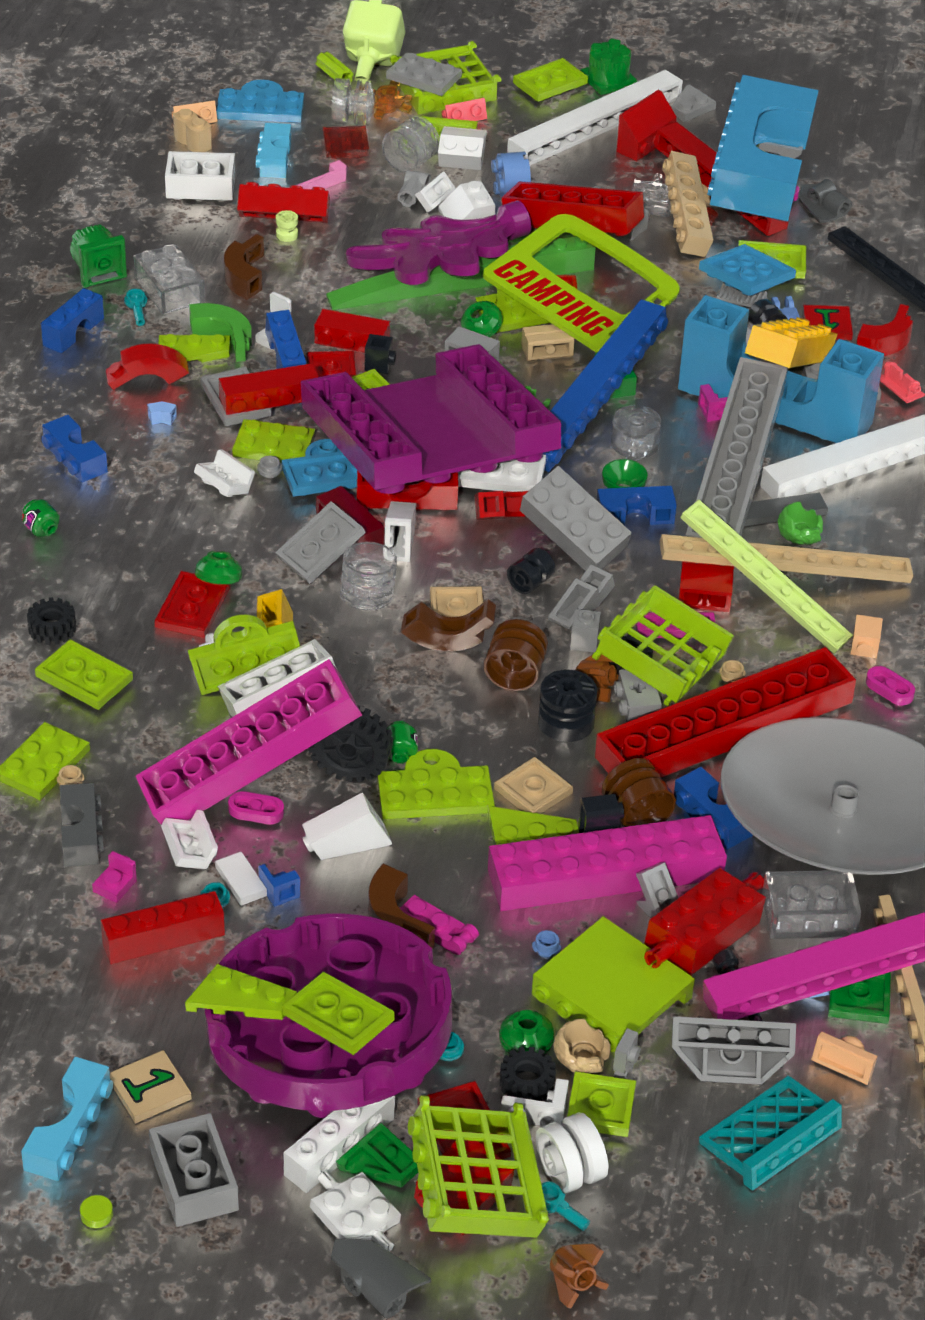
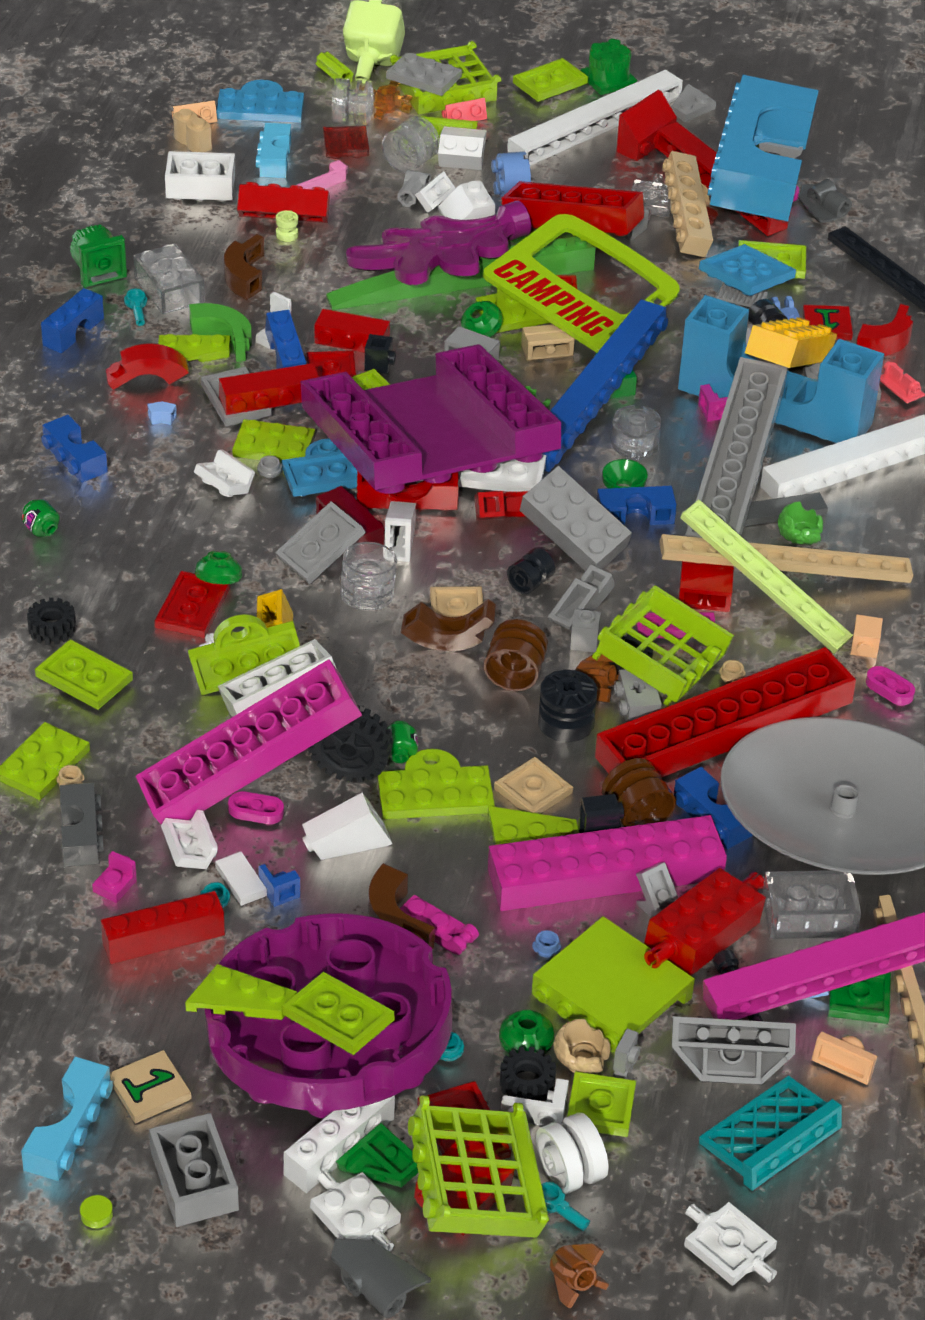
(730, 1243): none -> white plate

